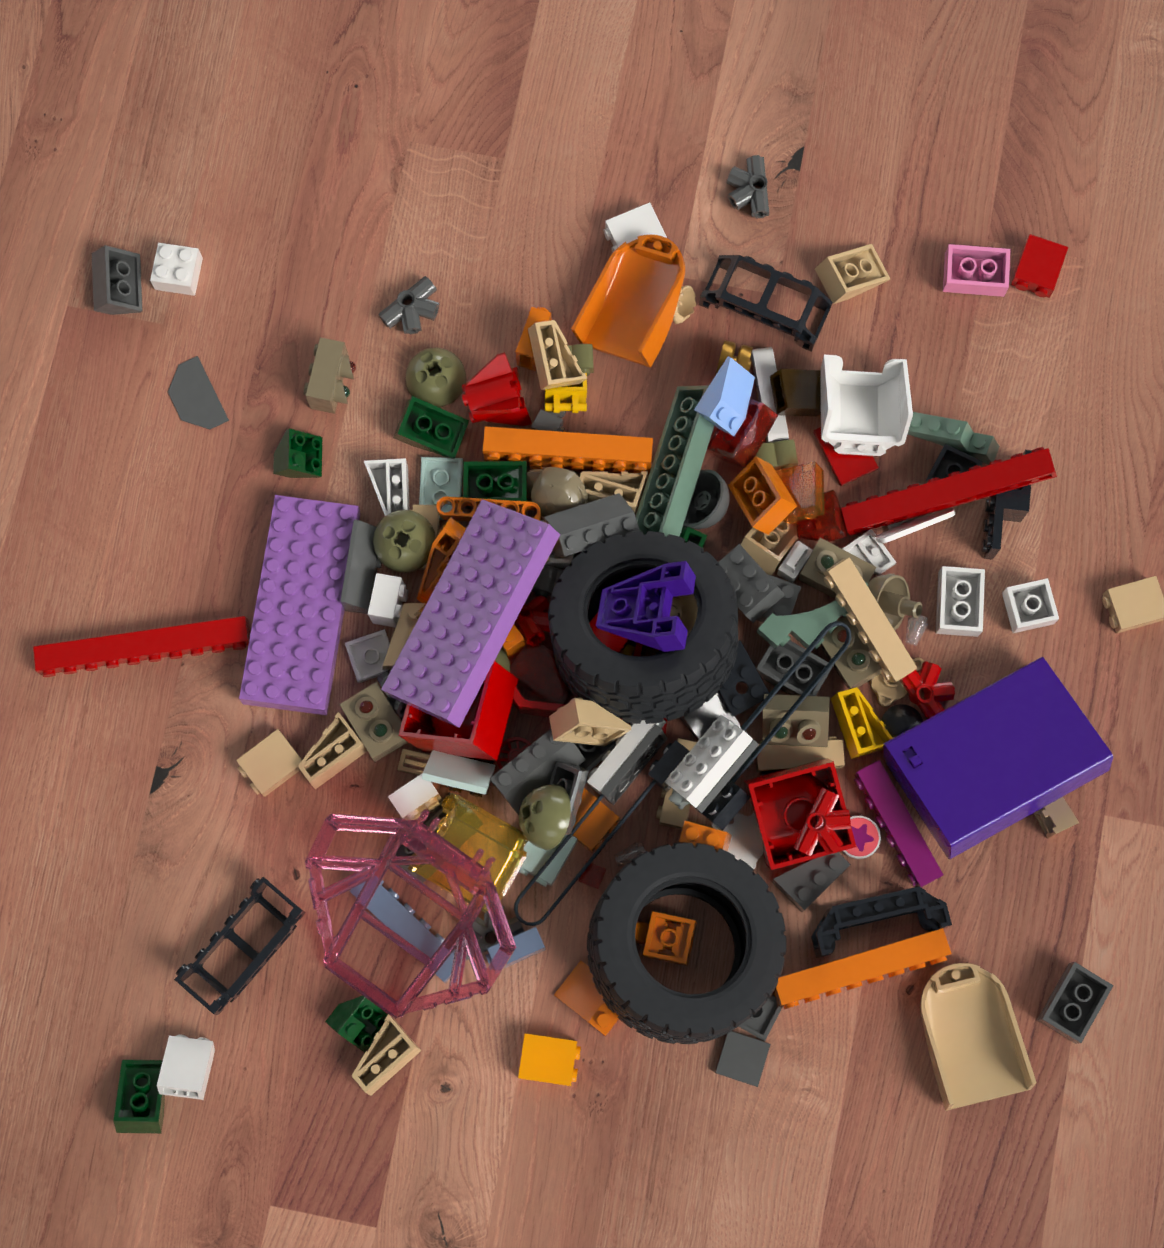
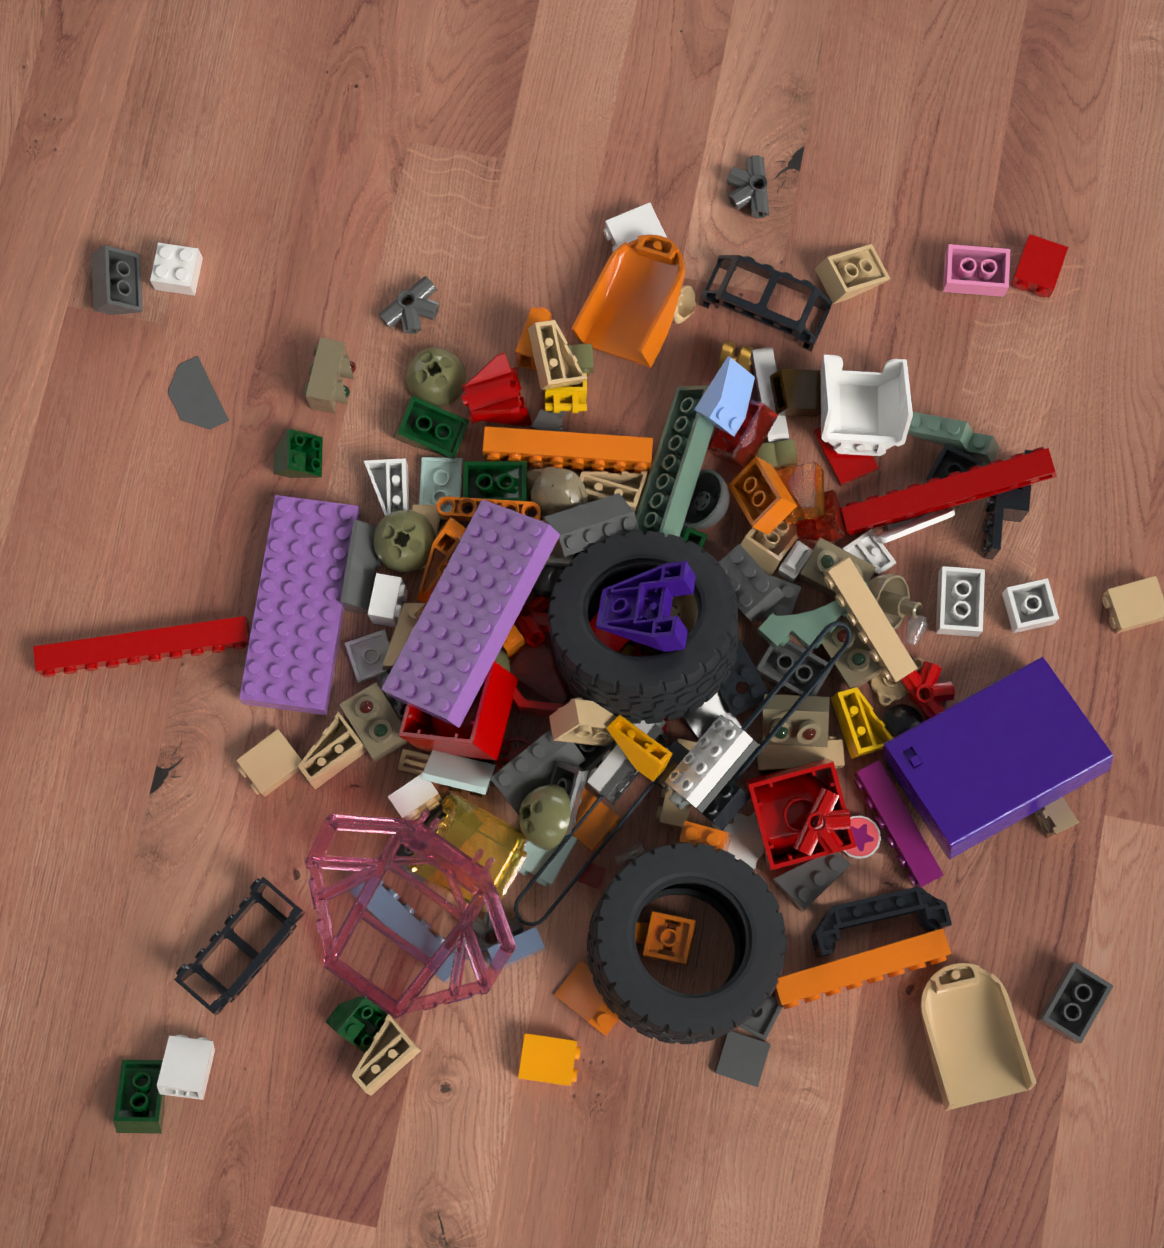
(641, 750): none -> light orange slope

